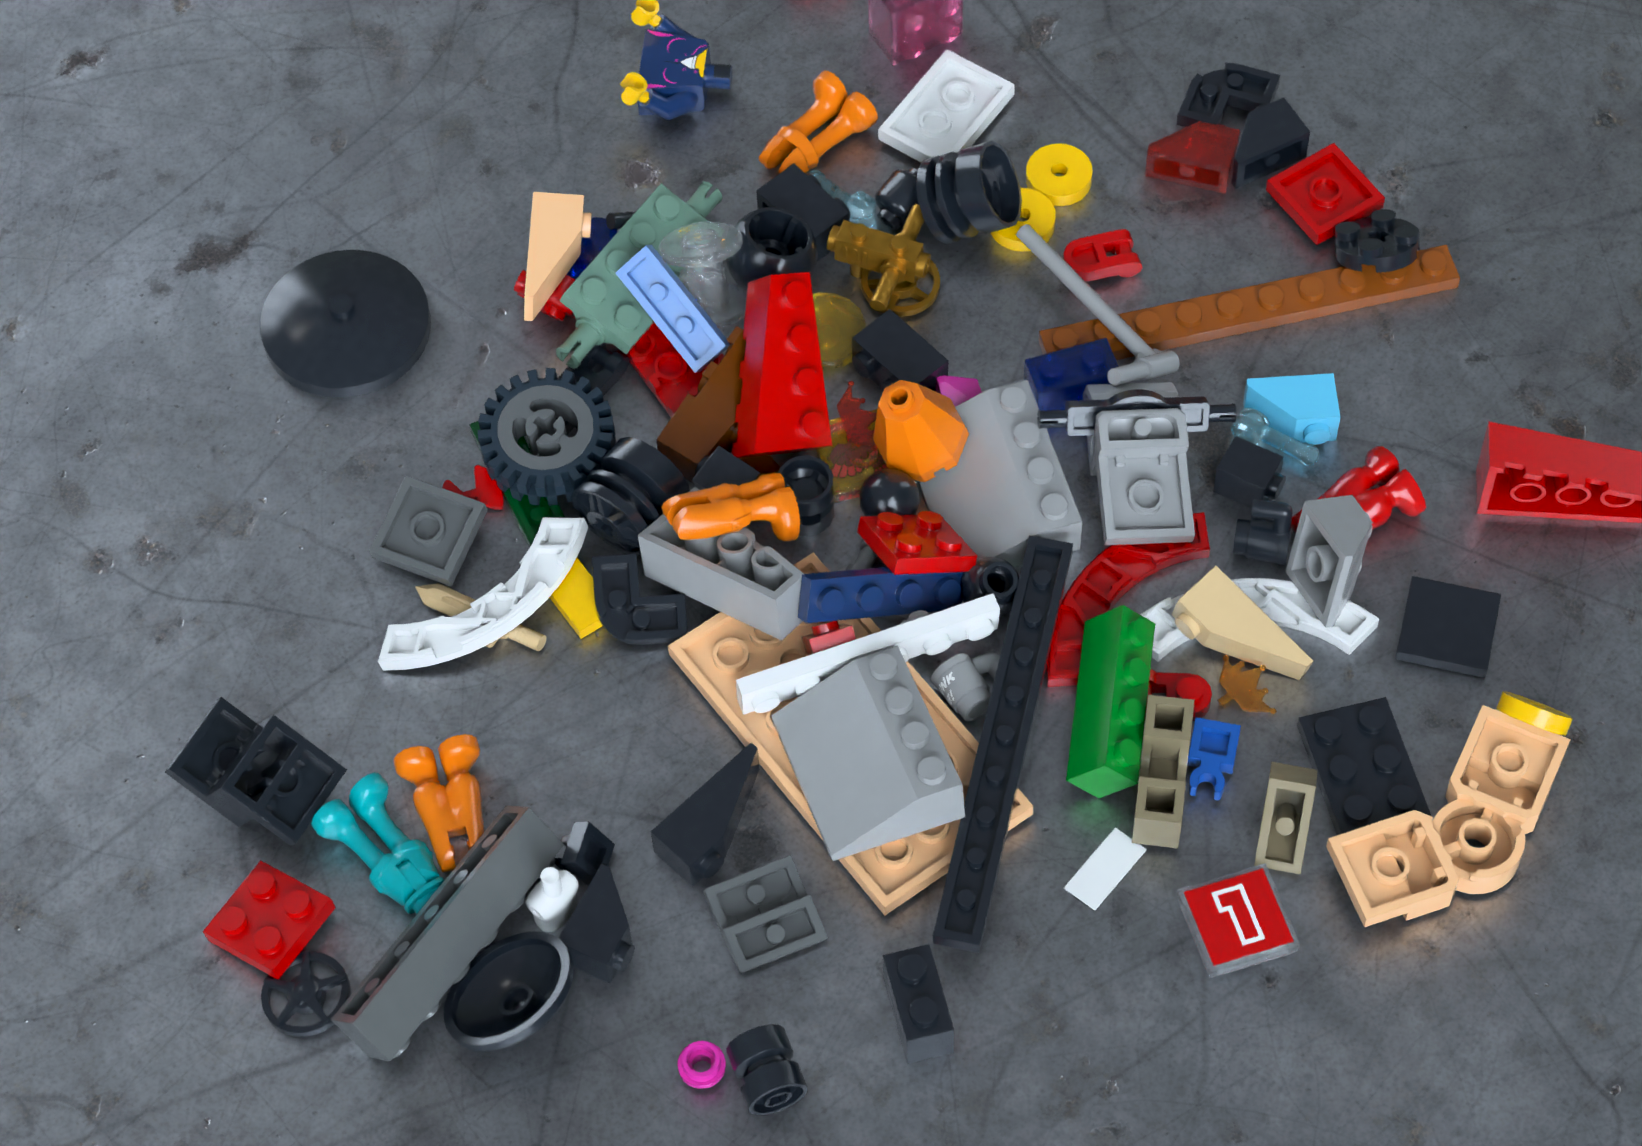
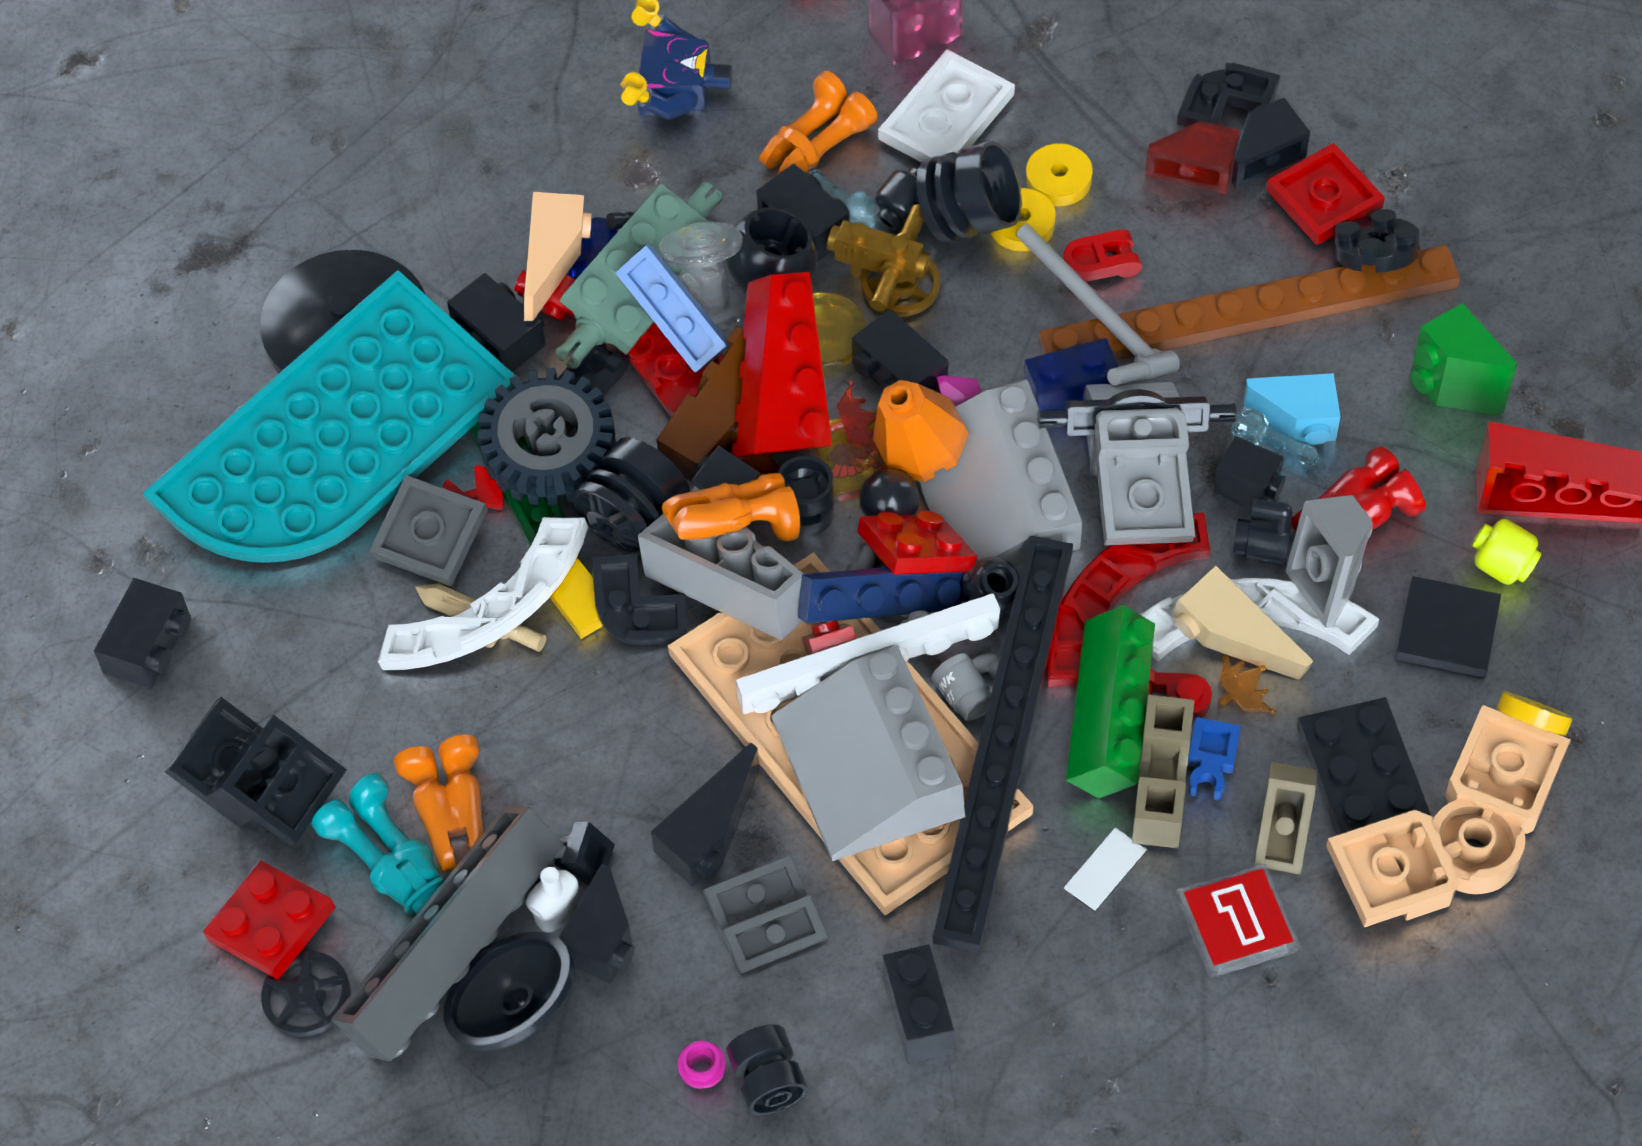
(143, 633): none -> black brick
(333, 432): none -> teal plate
(497, 321): none -> black brick
(1462, 364): none -> green slope
(1506, 551): none -> neon yellow head

